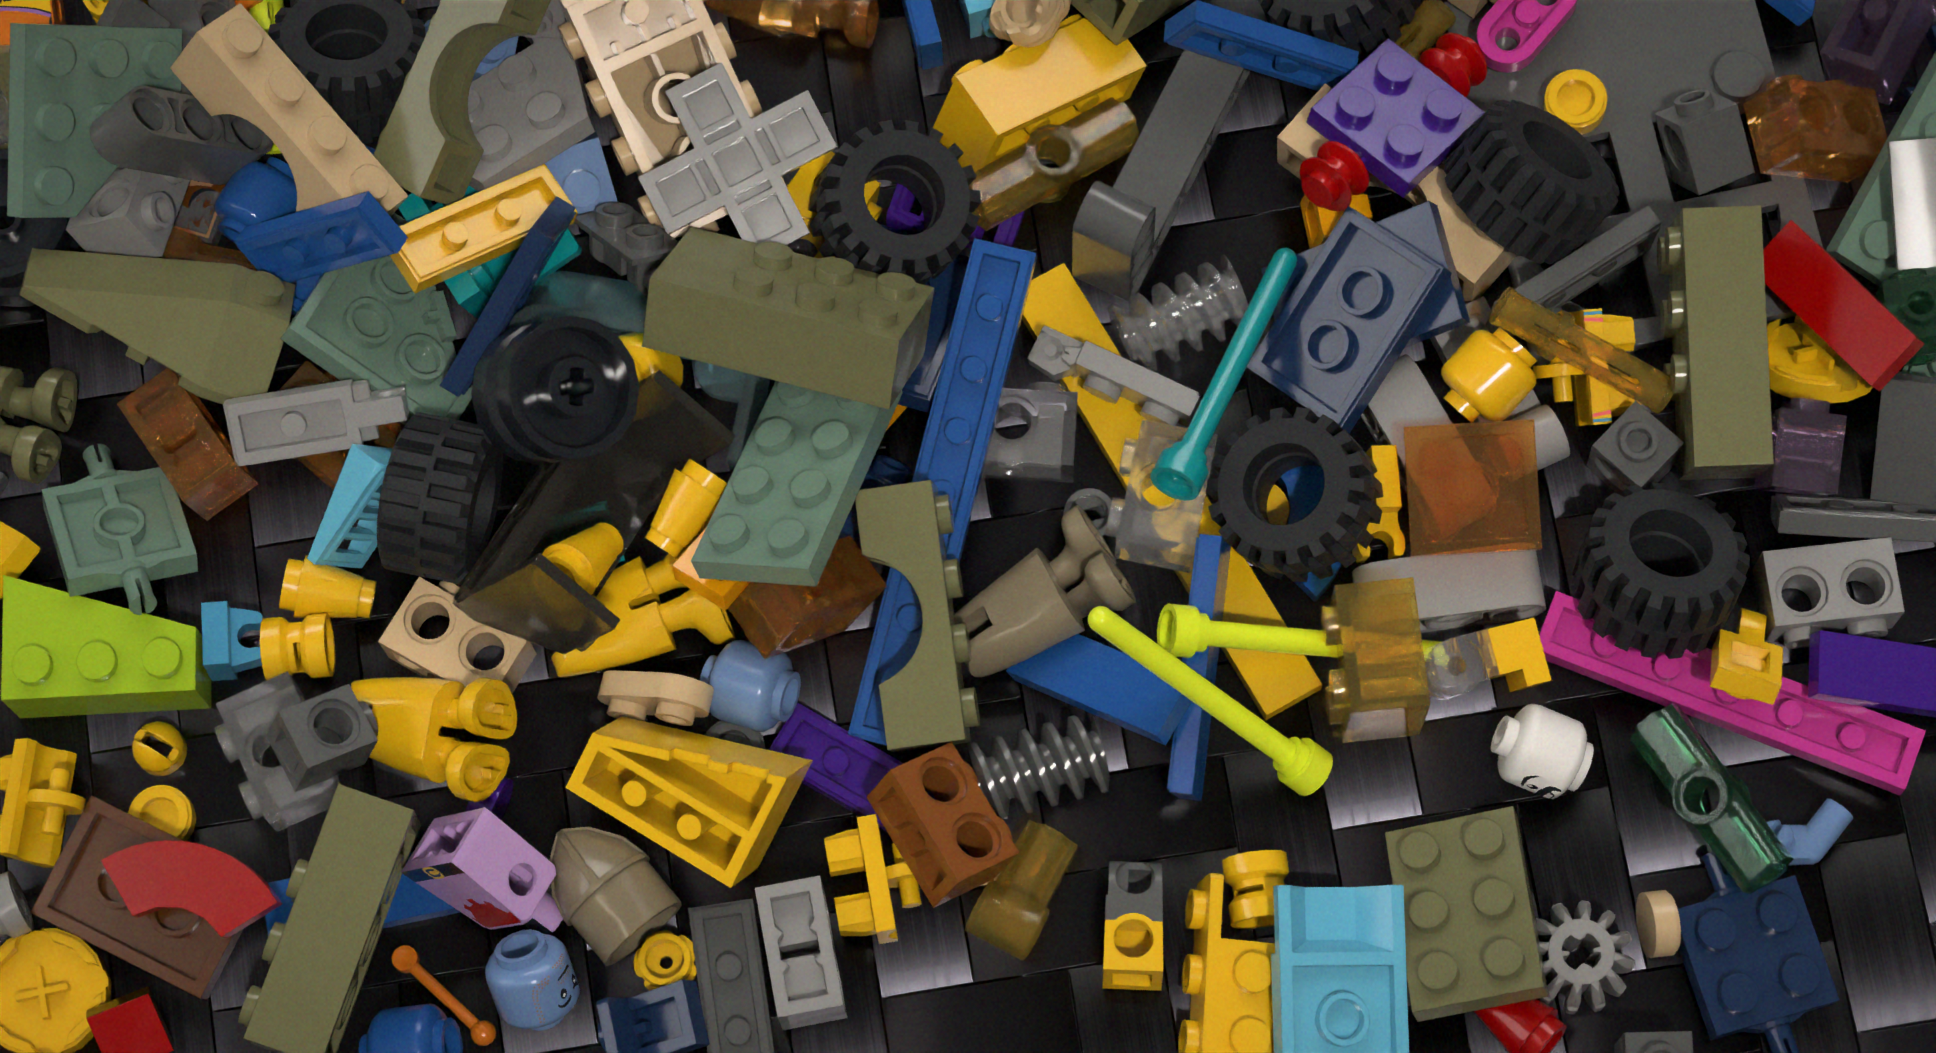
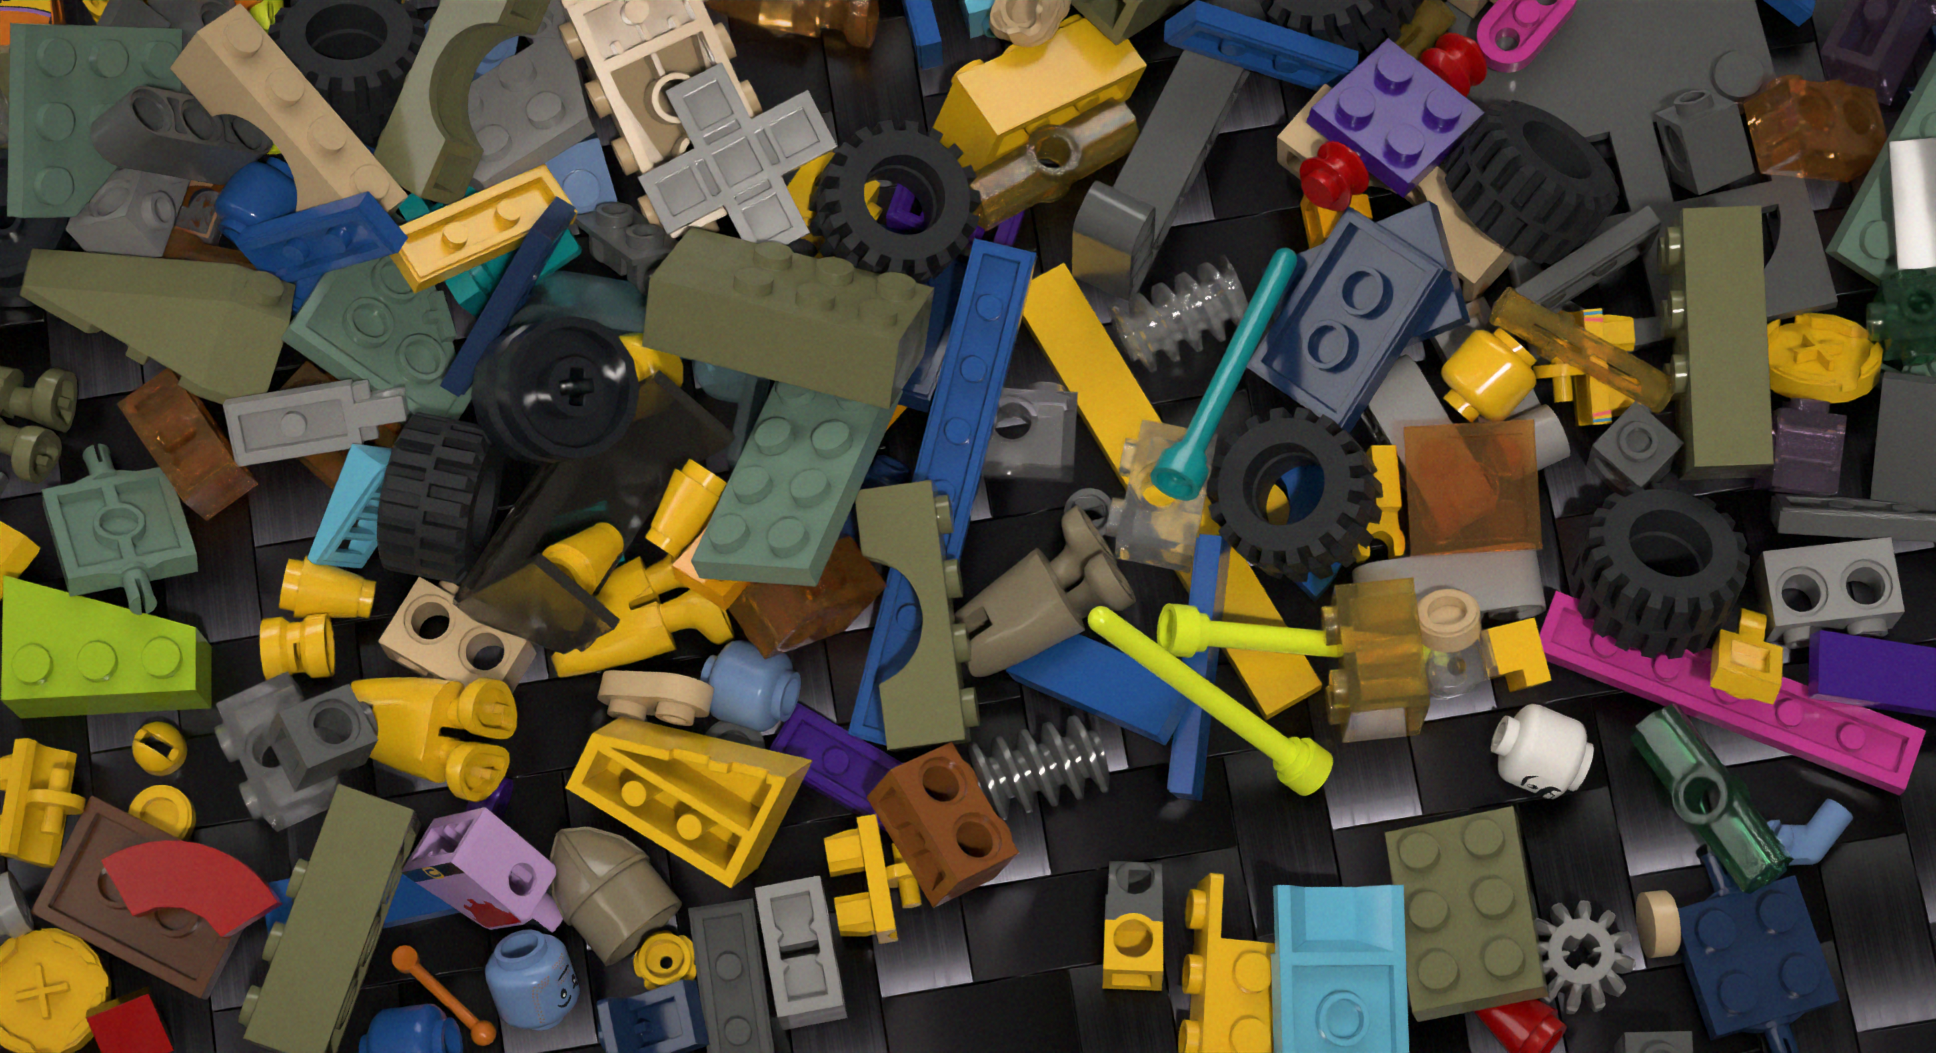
(222, 640): dark azure tile -> none
(1016, 904): clear yellow piece -> none
(1113, 377): light grey hinge -> none
(1252, 884): yellow wheel -> none
(1449, 620): none -> tan tile
(1577, 99): yellow tile -> none
(1837, 306): red tile -> none

